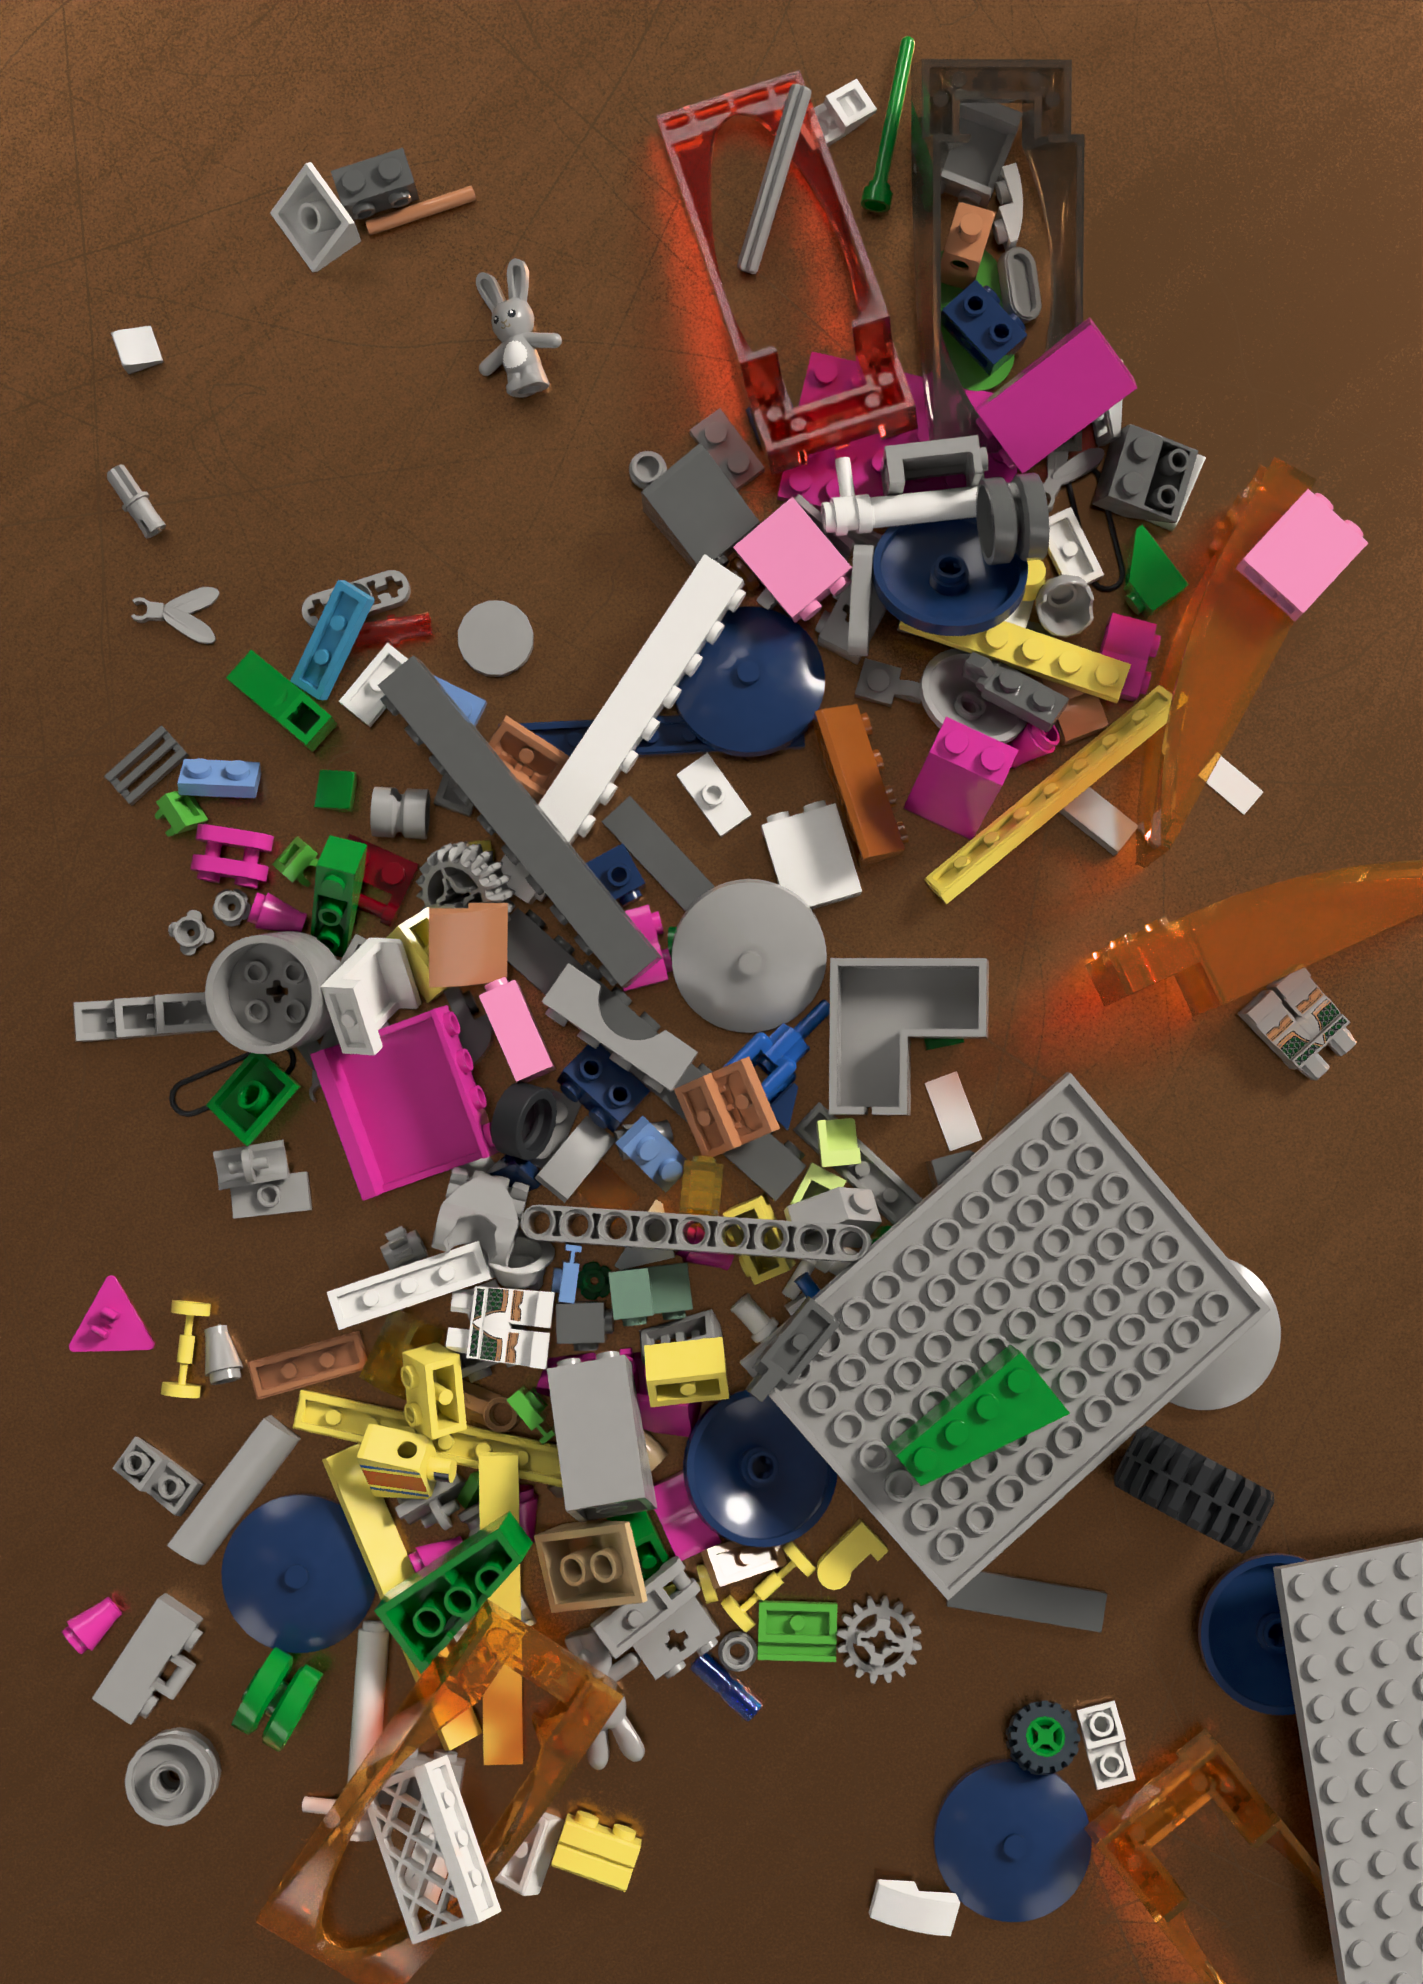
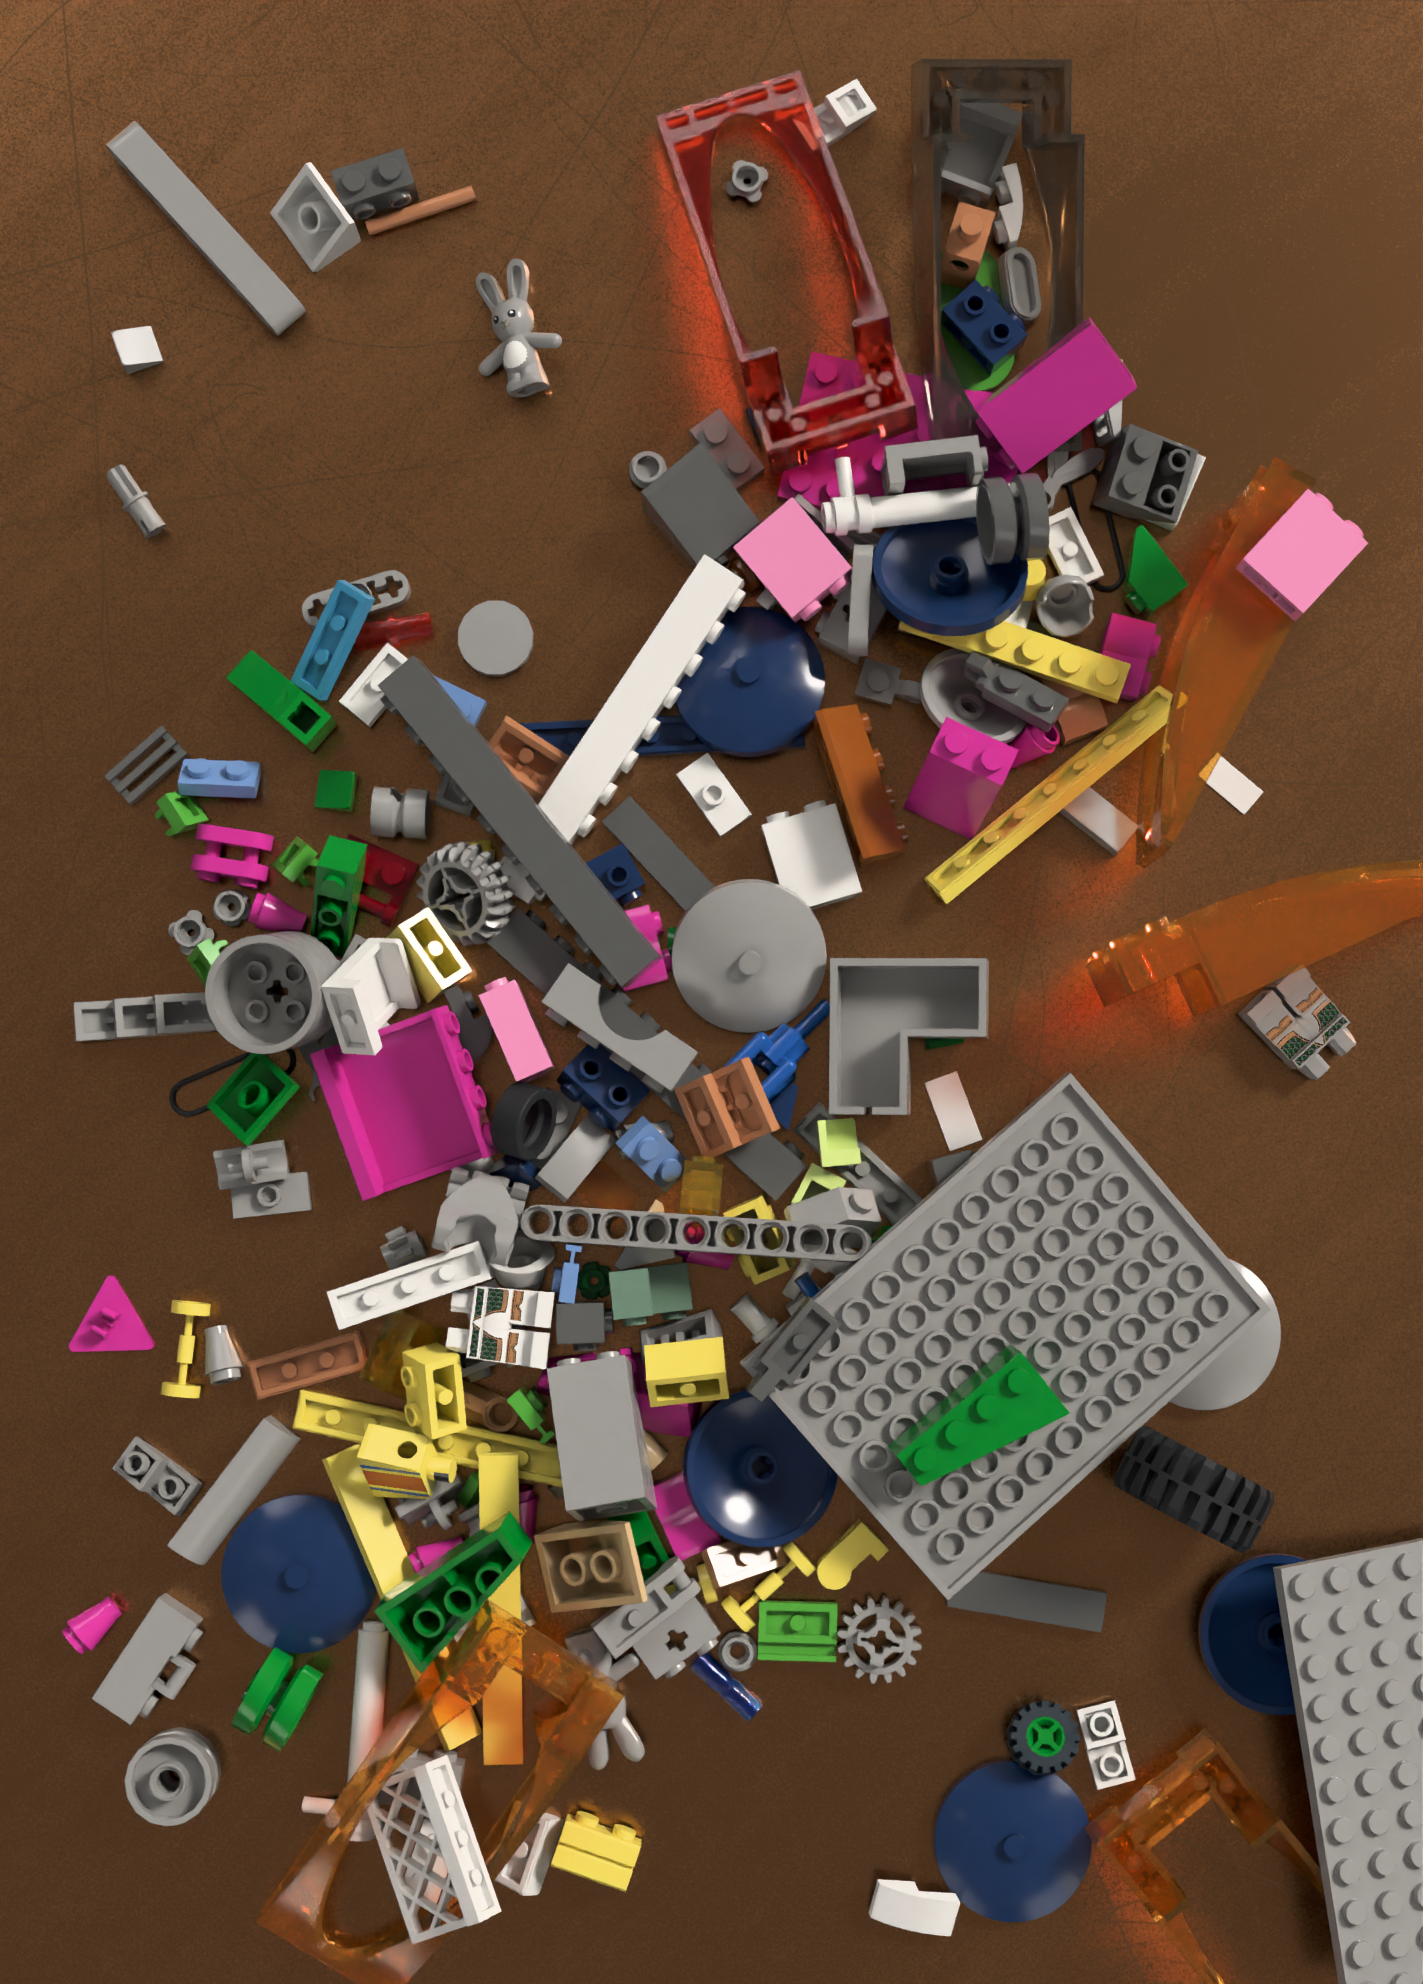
(179, 611): light grey piece -> none
(204, 956): none -> bright green tile
(205, 228): none -> light grey beam
(468, 944): nougat slope -> none
(747, 170): none -> light grey plate
(774, 178): light grey axle -> none
(877, 194): green piece -> none

